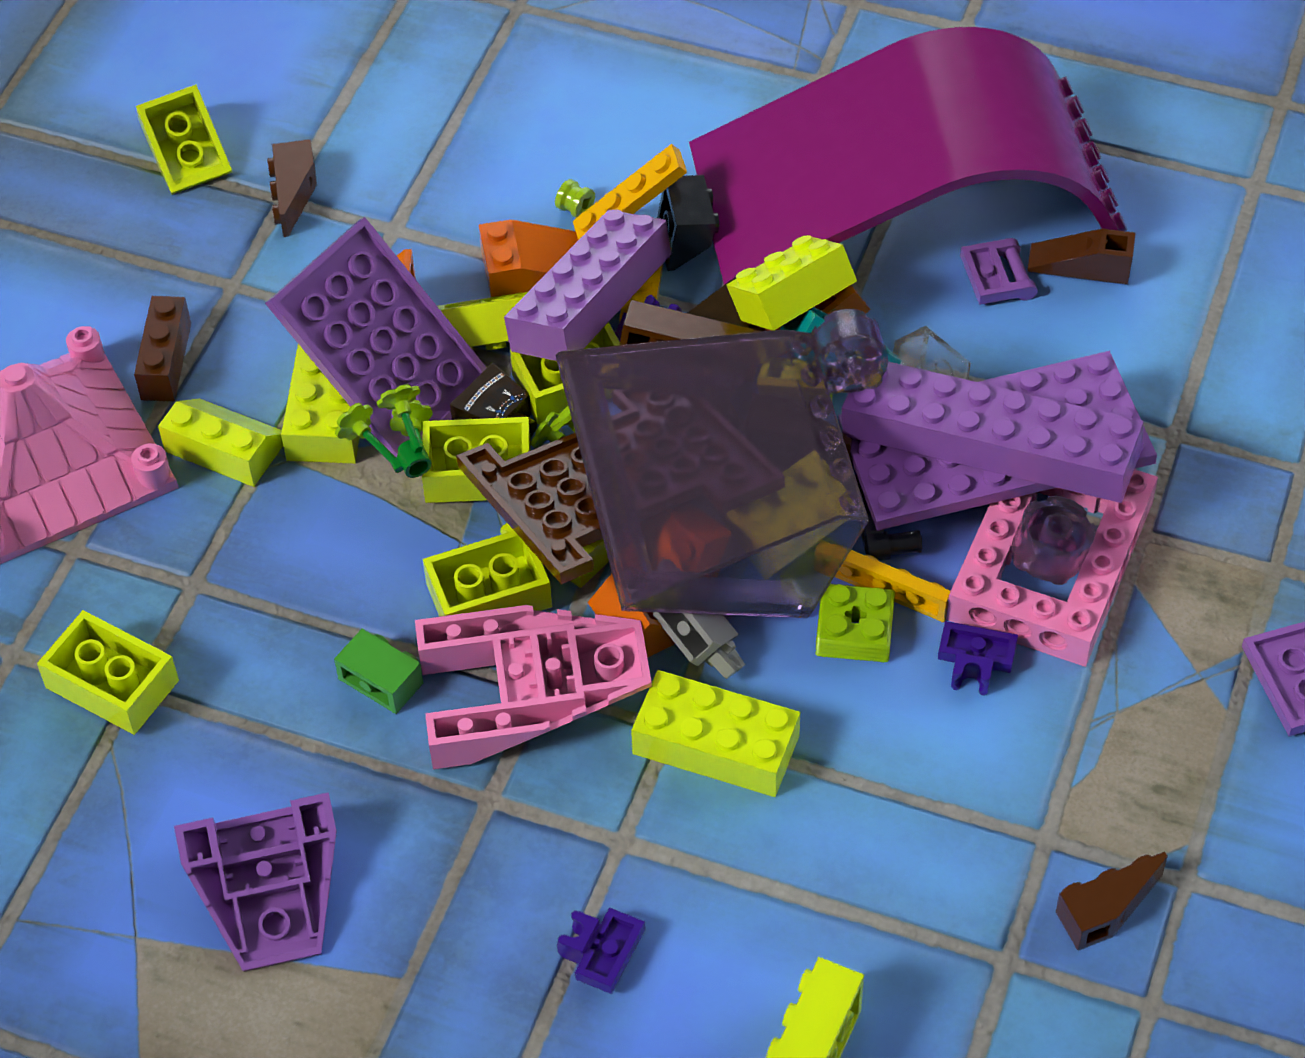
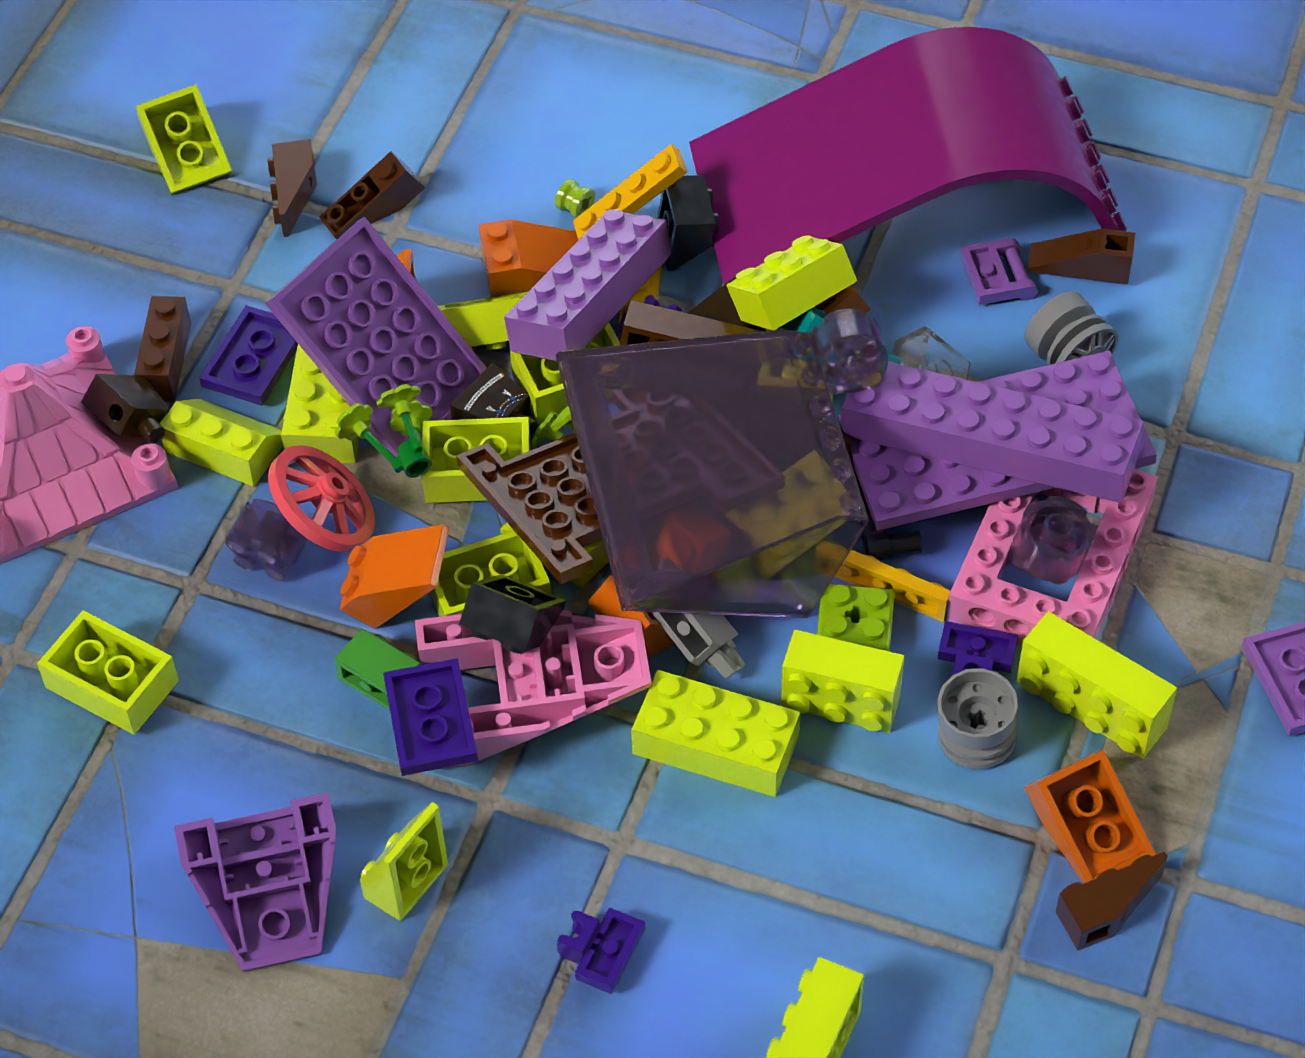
(127, 405): none -> dark brown torso
(250, 357): none -> dark purple plate
(265, 540): none -> clear purple brick
(328, 492): none -> coral wheel
(375, 196): none -> reddish brown slope
(392, 573): none -> orange slope
(407, 865): none -> neon yellow slope
(430, 717): none -> dark purple plate
(510, 612): none -> black slope
(842, 681): none -> neon yellow brick
(977, 718): none -> light grey wheel
(1068, 330): none -> light grey wheel
(1090, 816): none -> orange slope
(1095, 685): none -> neon yellow brick

